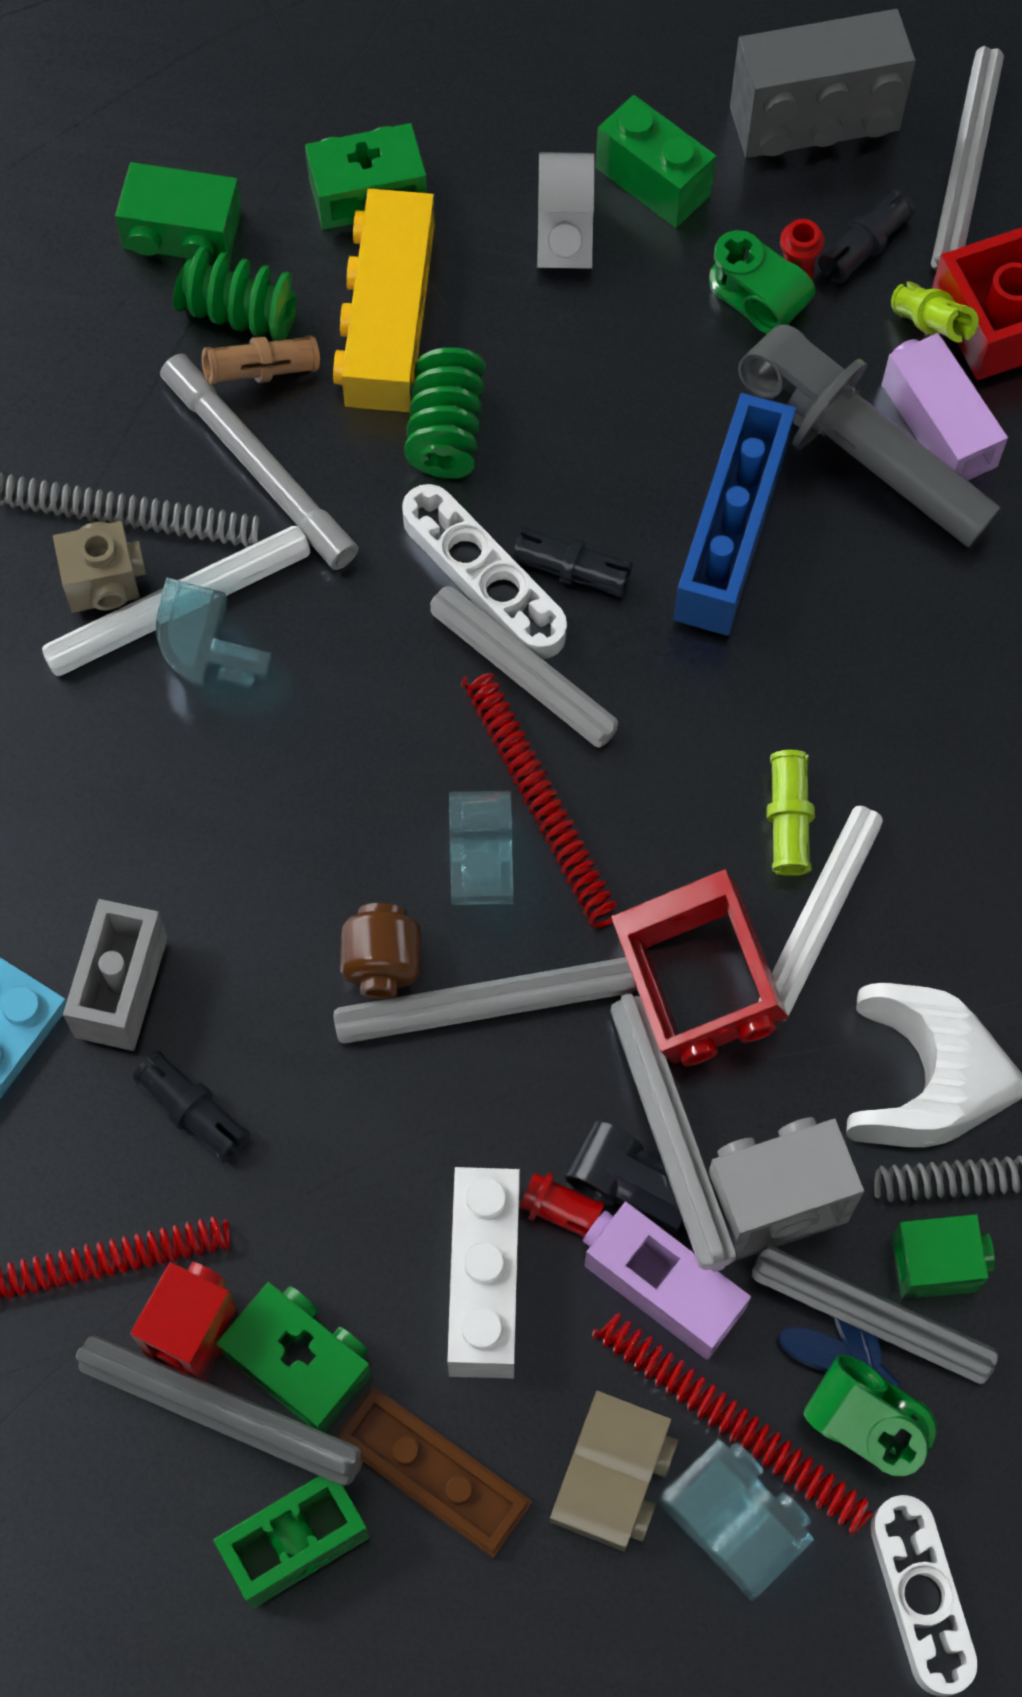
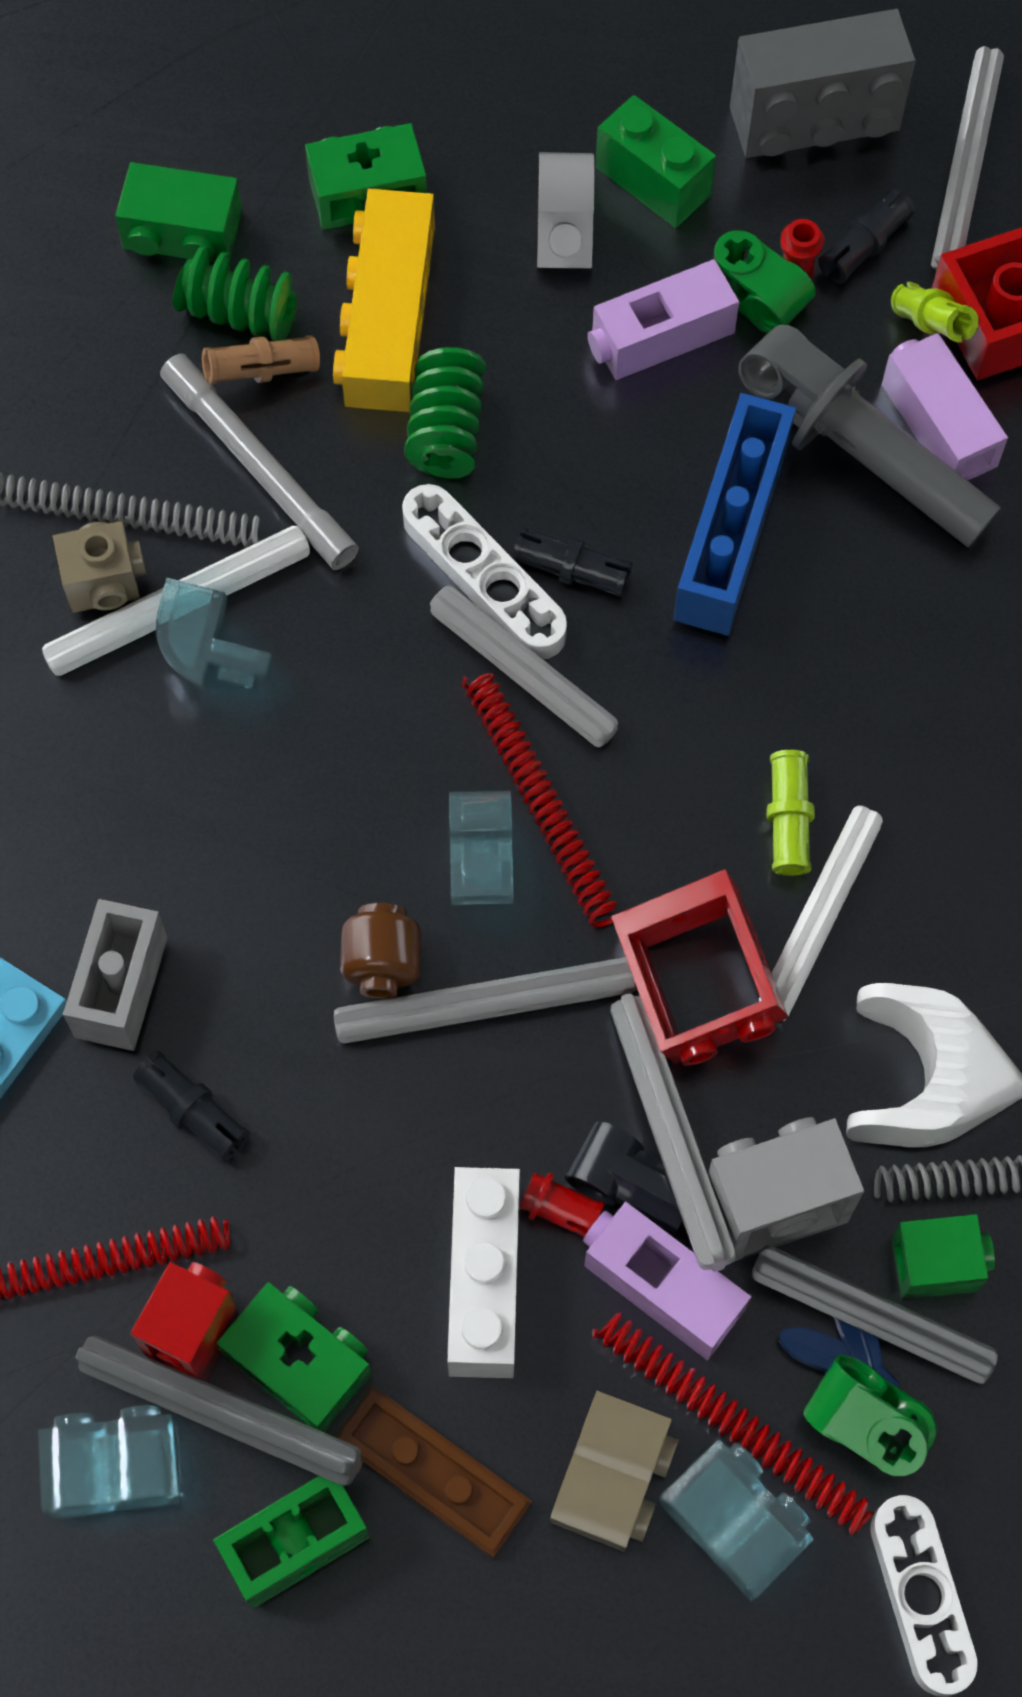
(109, 1464): none -> clear light blue brick
(663, 320): none -> lavender brick

